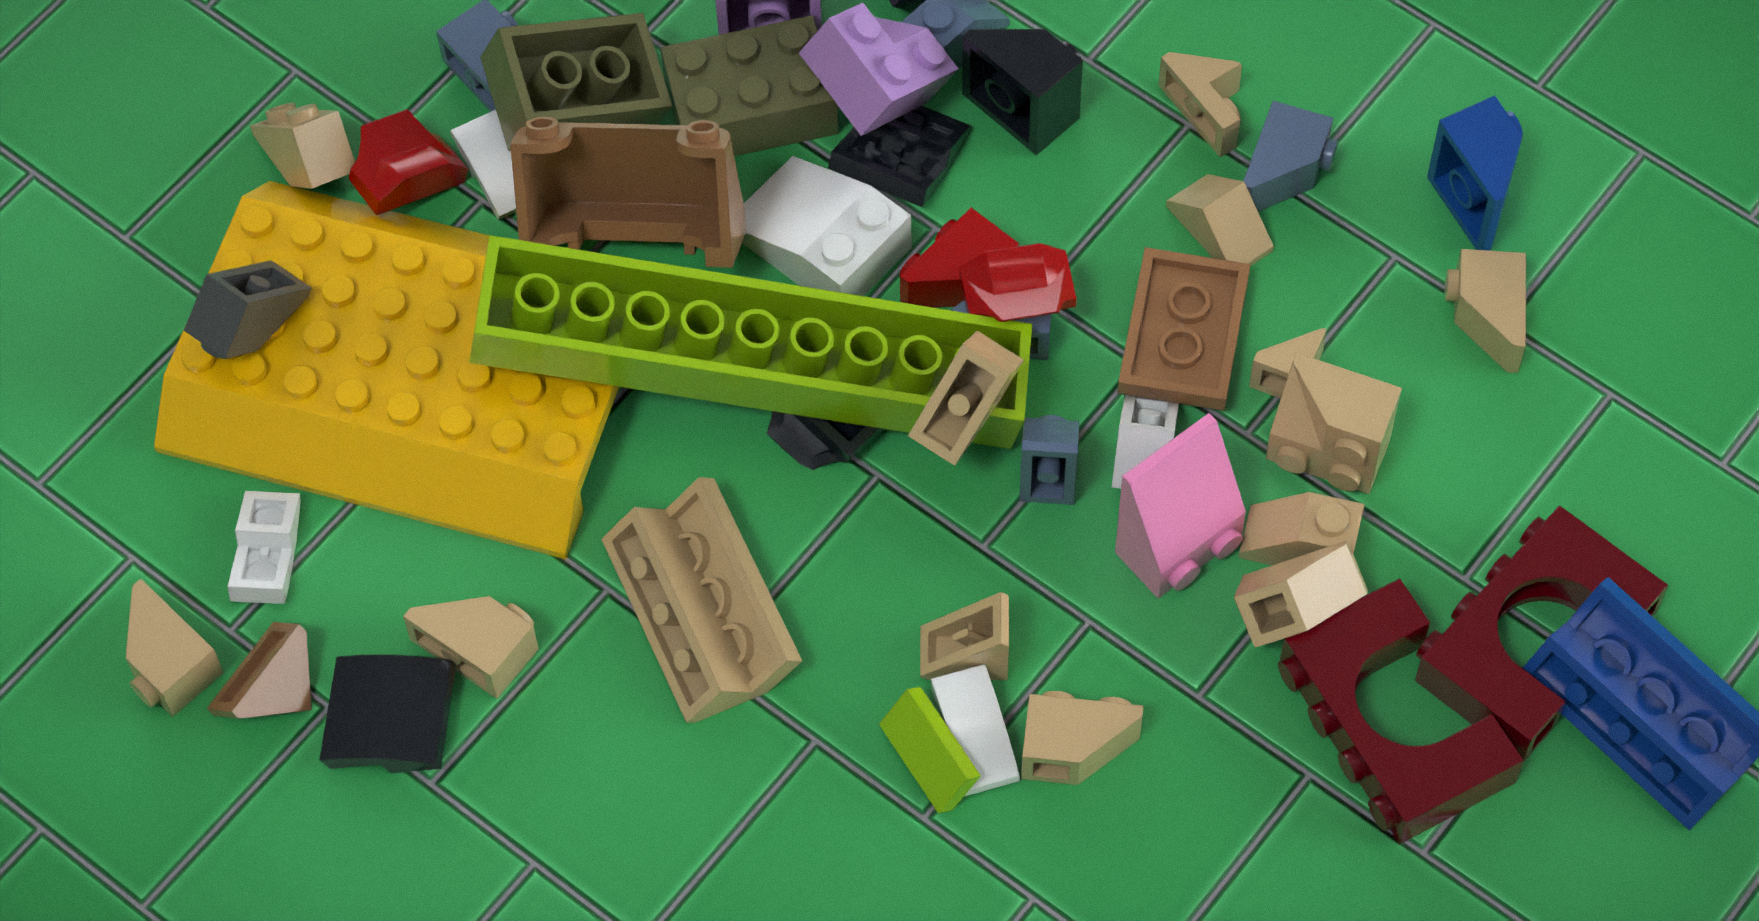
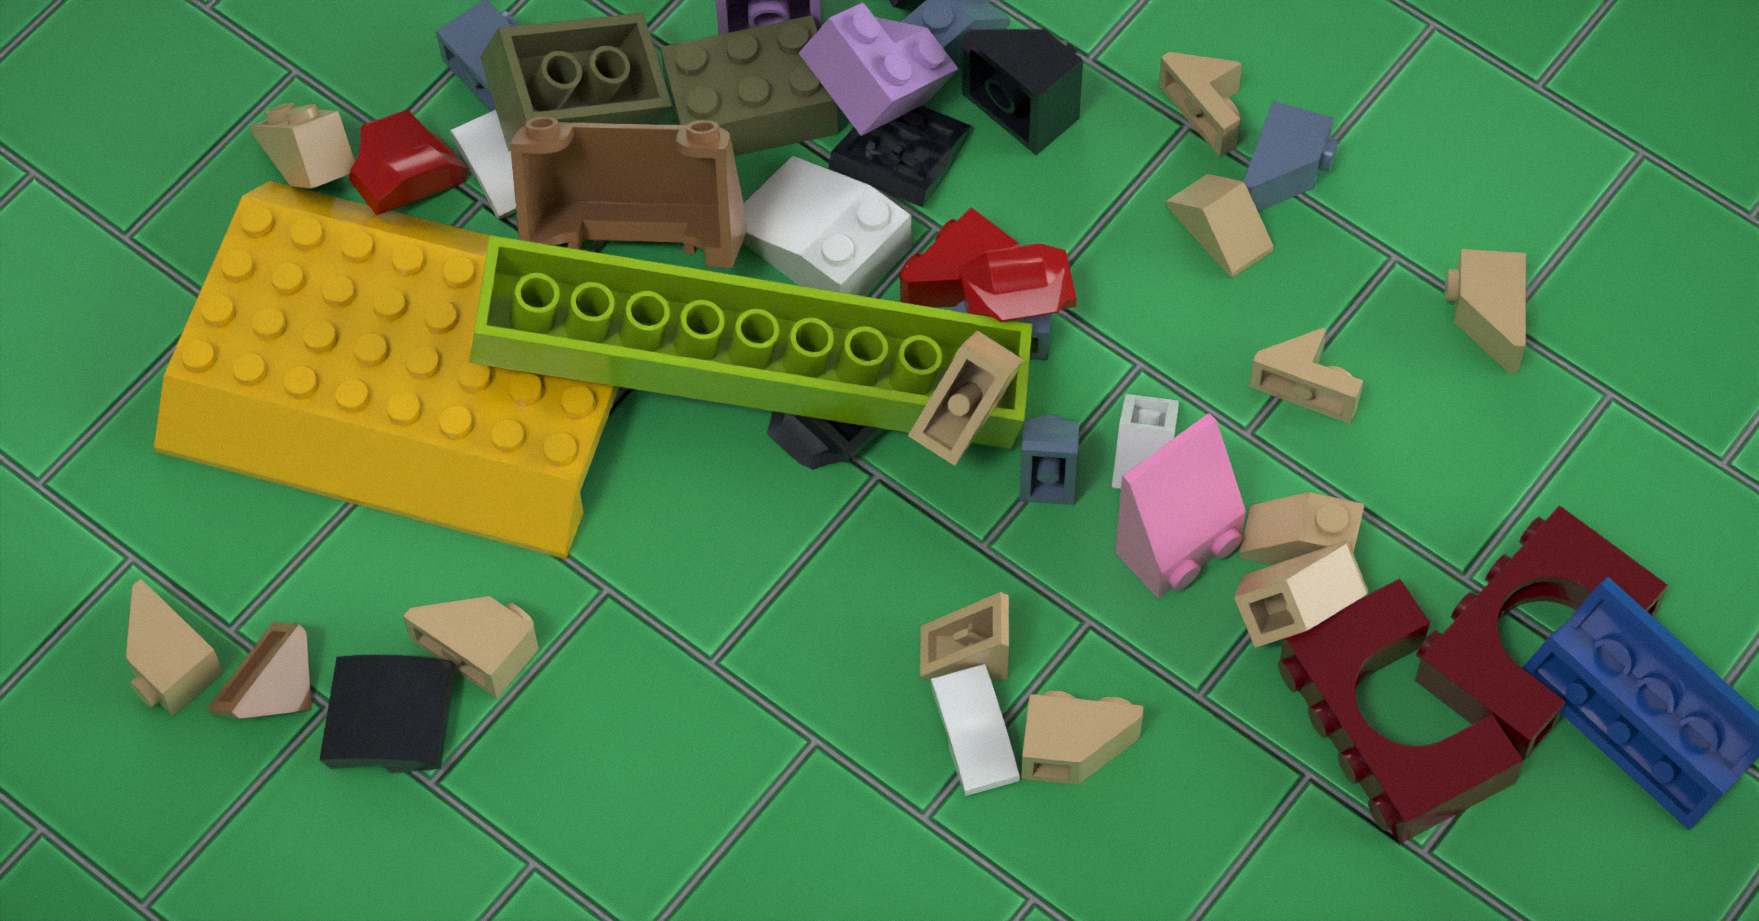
(244, 308): dark grey slope -> none
(265, 547): white slope -> none
(701, 601): tan slope -> none
(929, 749): lime tile -> none
(1184, 329): medium nougat plate -> none
(1333, 424): tan slope -> none
(1475, 166): blue slope -> none

